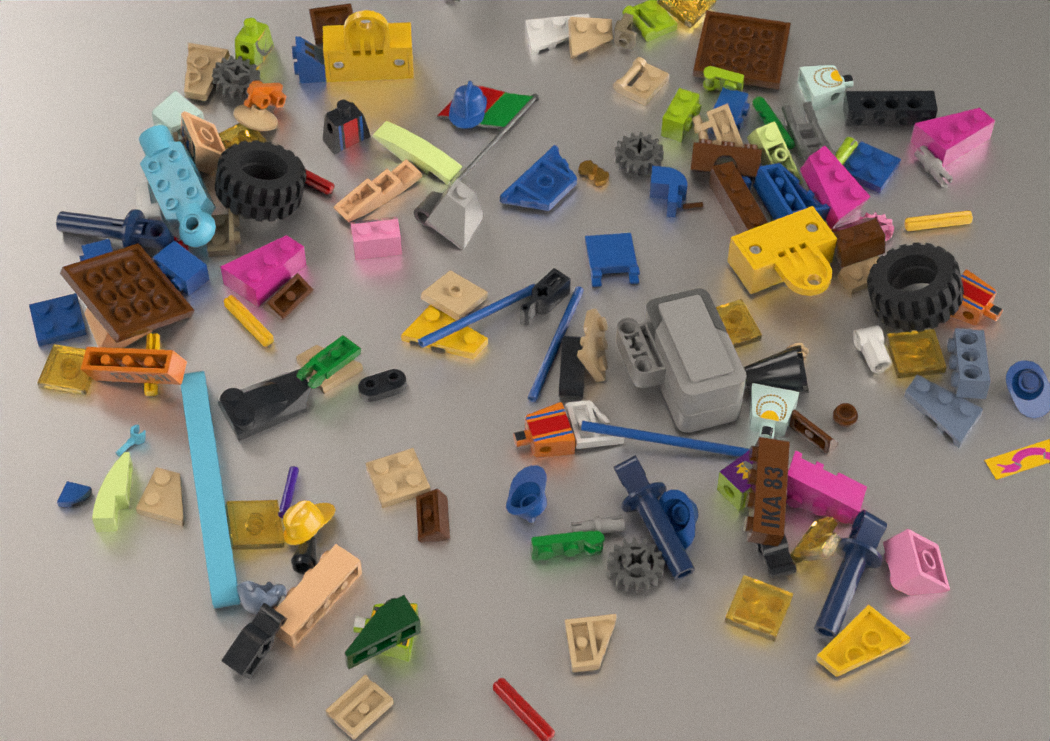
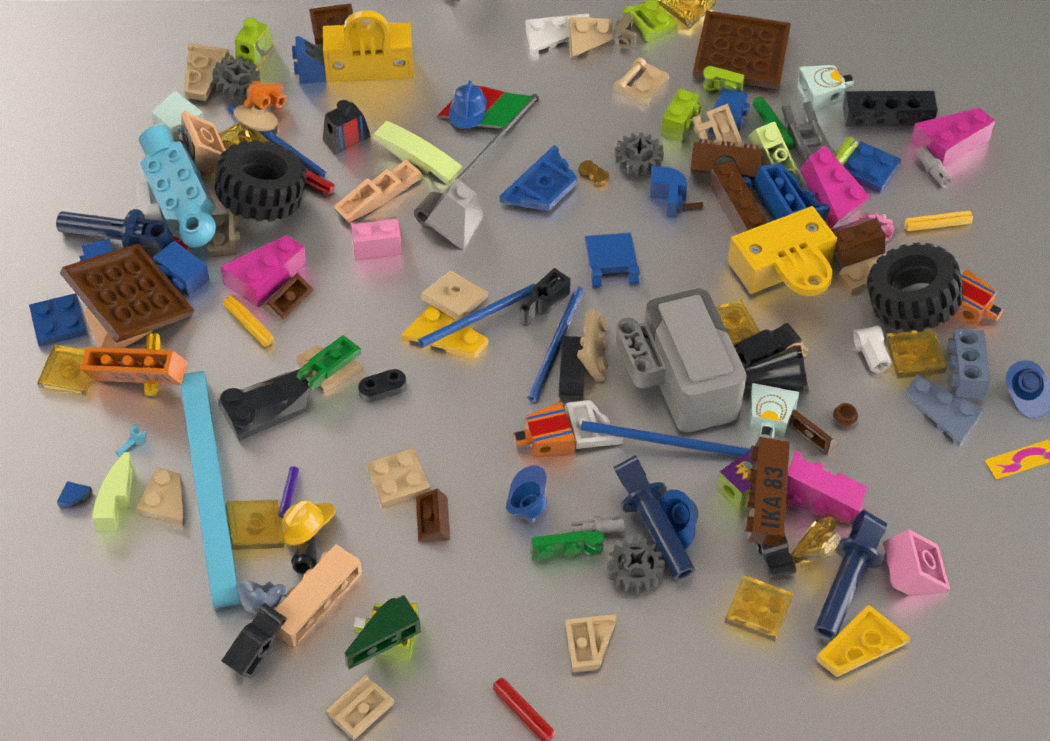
(270, 136): none -> blue piece
(766, 344): none -> black piece

